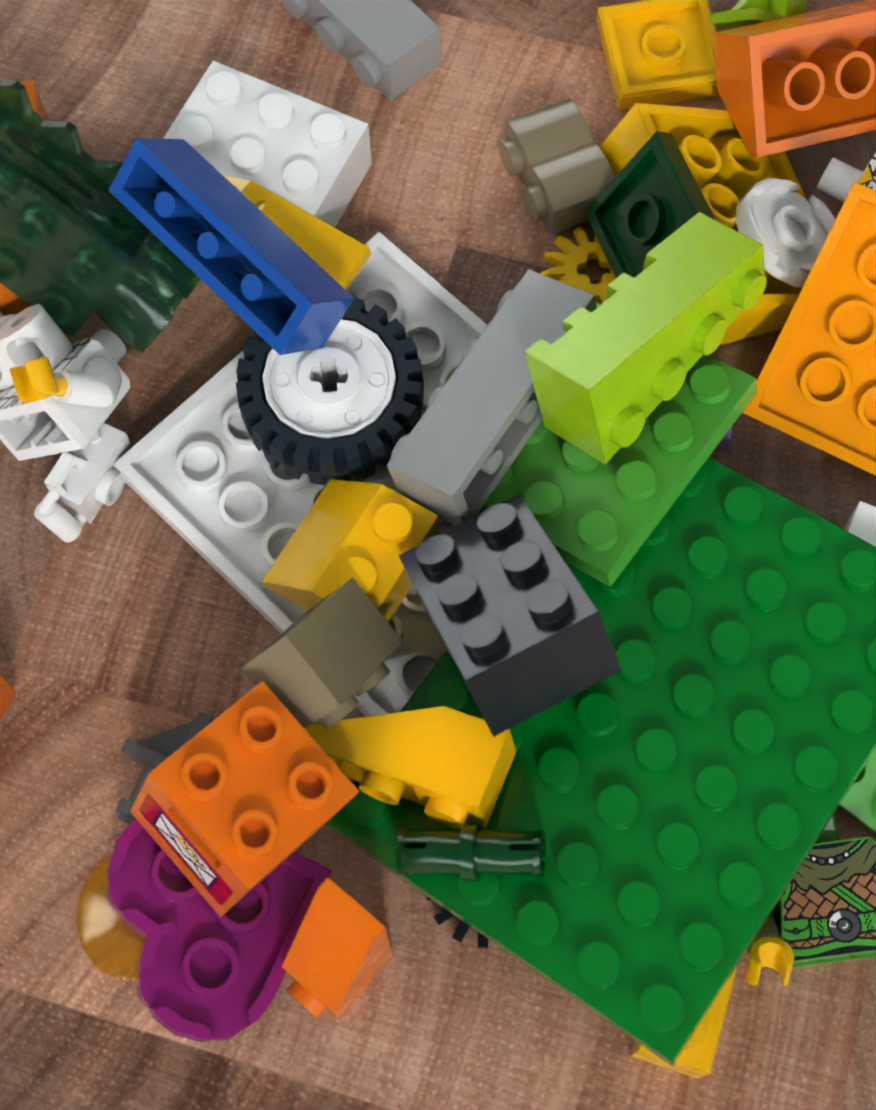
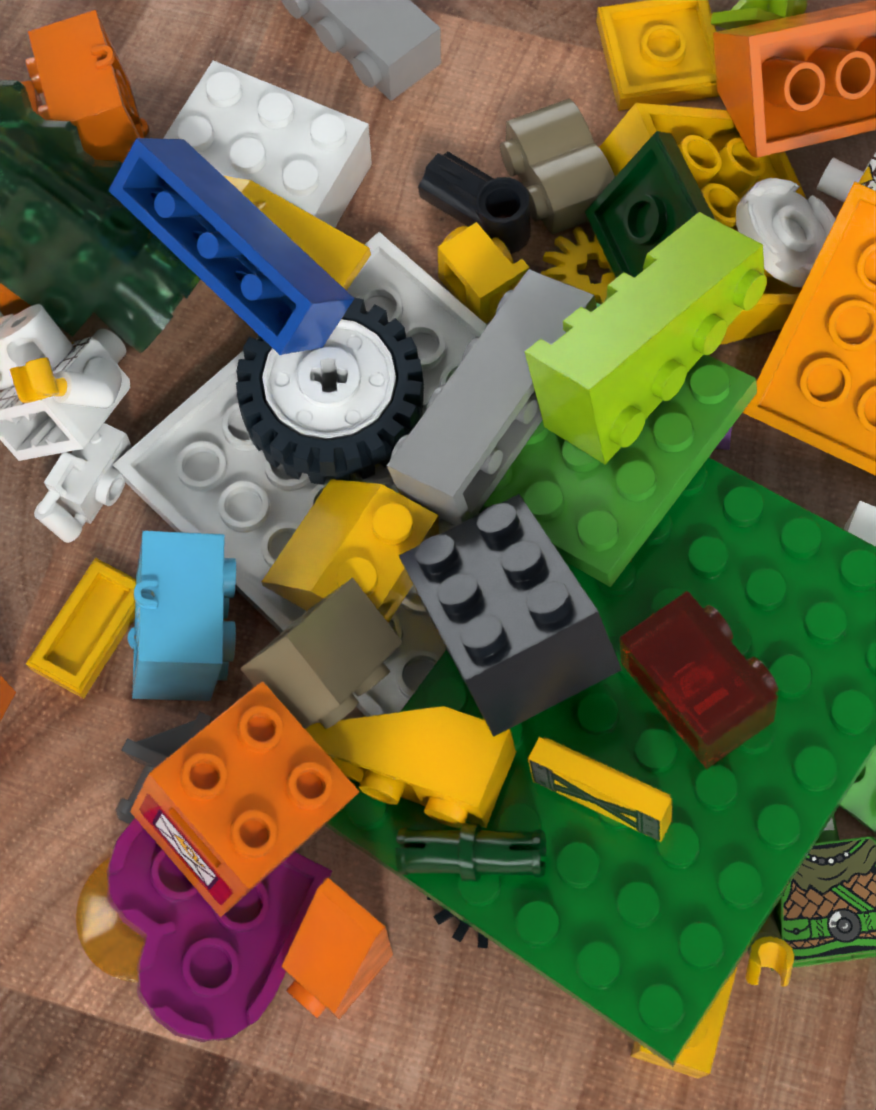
(85, 85): none -> orange brick
(86, 629): none -> yellow tile
(180, 616): none -> medium azure brick
(478, 198): none -> black piece
(478, 269): none -> yellow brick
(601, 788): none -> yellow tile
(699, 678): none -> clear red brick

